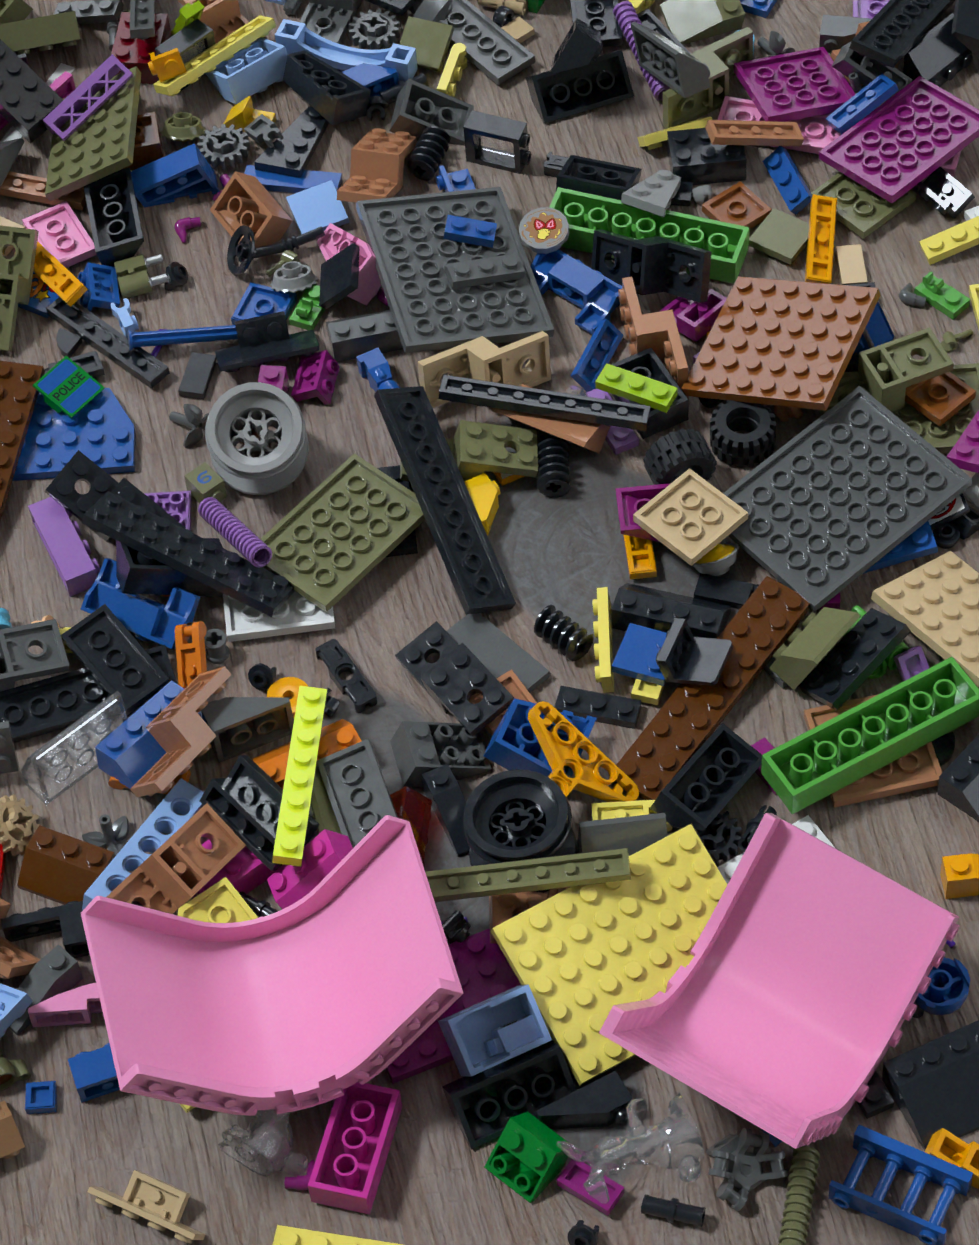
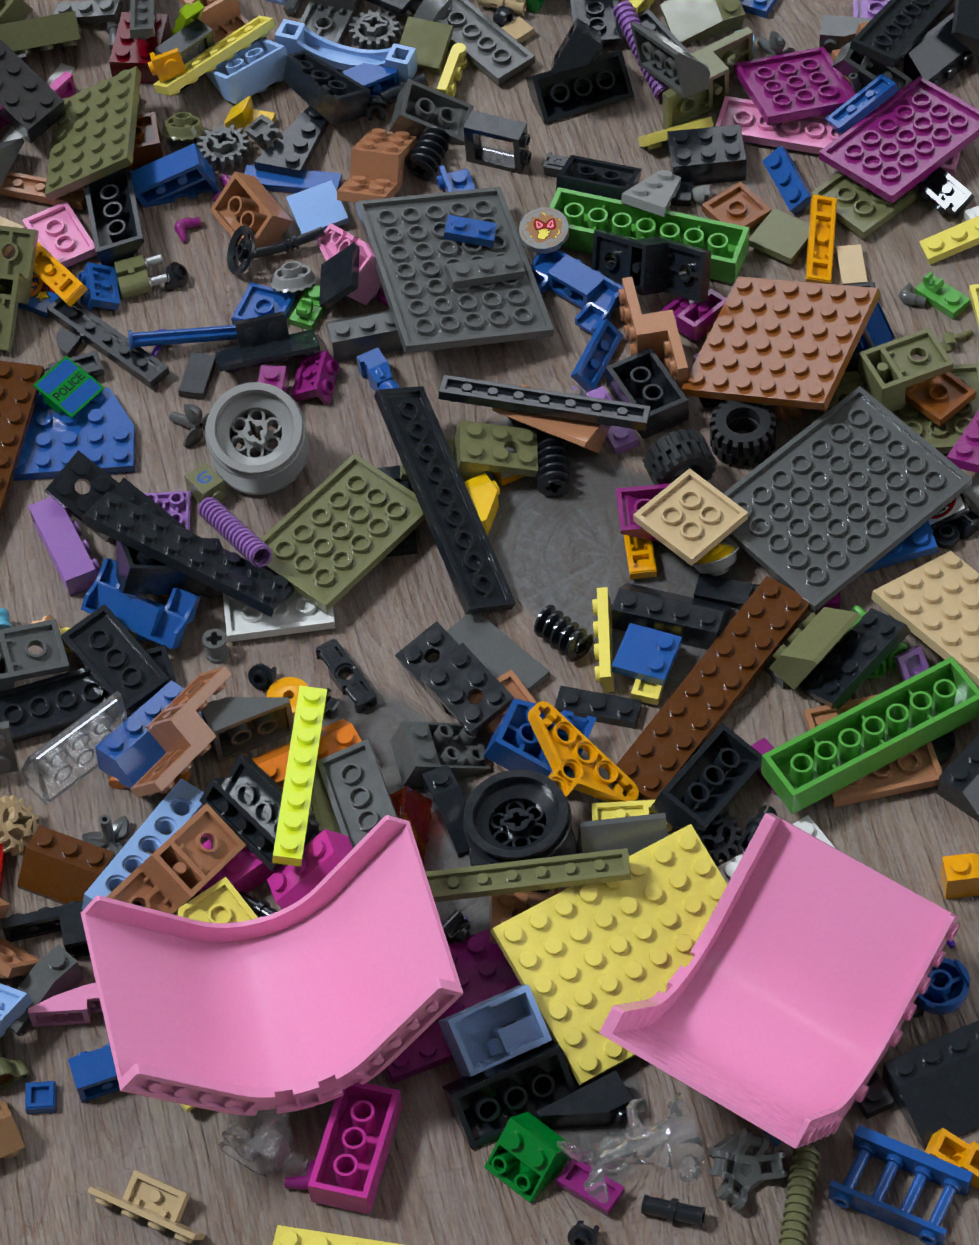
(83, 94): medium lavender fence -> none
(125, 321): light blue plate -> none
(190, 656): orange plate -> none
(287, 256): olive hand -> none
(487, 362): tan bracket -> none
(636, 387): lime plate -> none
(692, 658): black bracket -> none
(754, 133): nougat plate -> none

